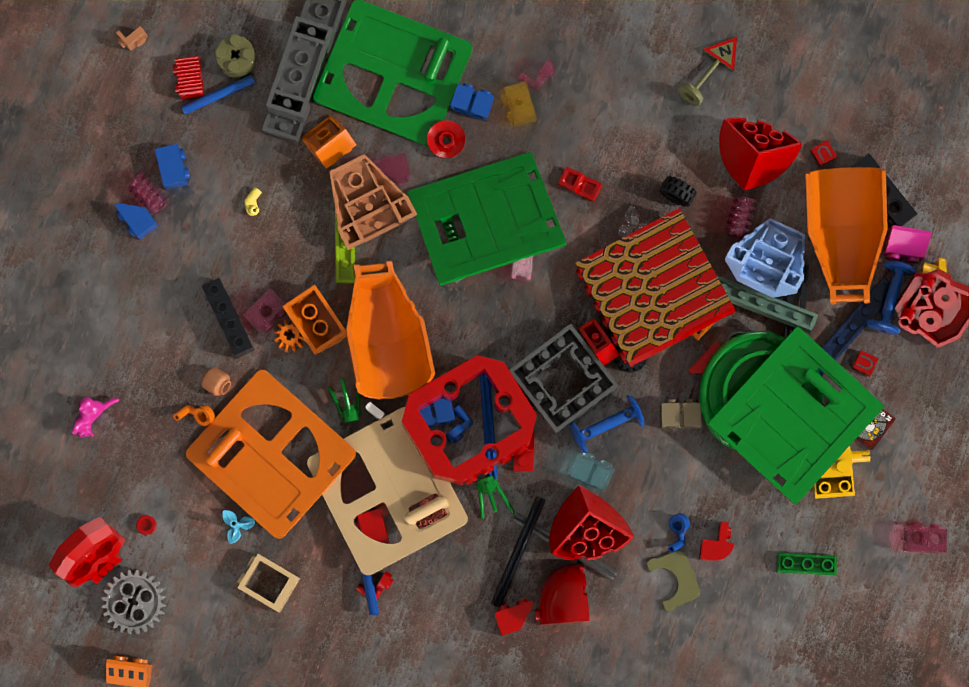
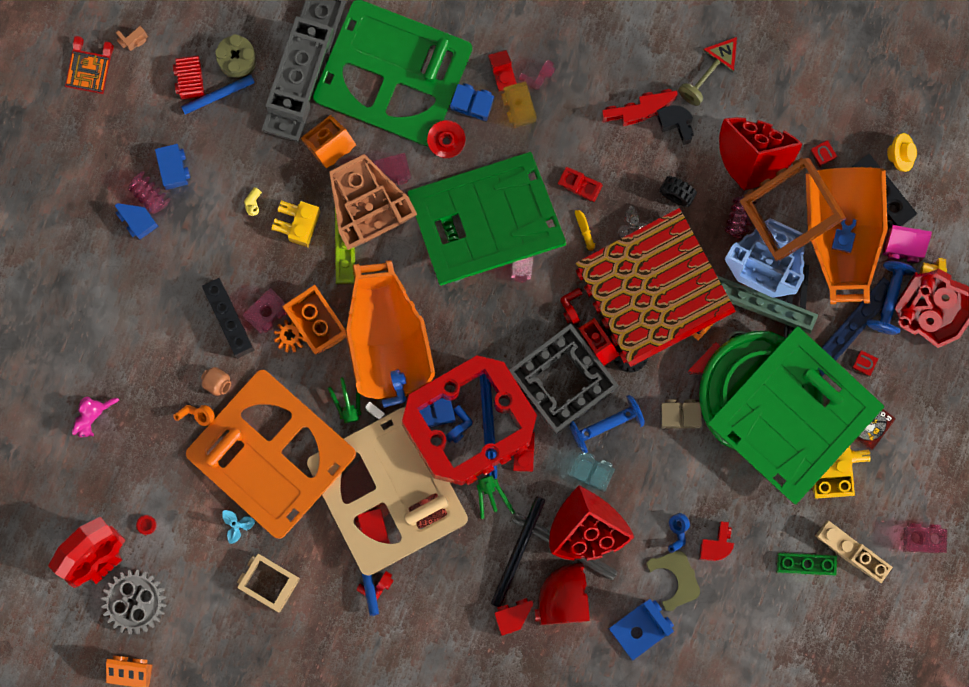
(87, 69): none -> flag
(304, 222): none -> yellow brick
(398, 380): none -> blue plate
(502, 69): none -> red slope
(570, 314): none -> red plate
(590, 245): none -> yellow piece
(646, 108): none -> red slope
(650, 621): none -> blue bracket
(676, 117): none -> black brick
(768, 185): none -> dark orange window
(844, 238): none -> blue plate
(853, 552): none -> tan slope
(902, 152): none -> yellow piece

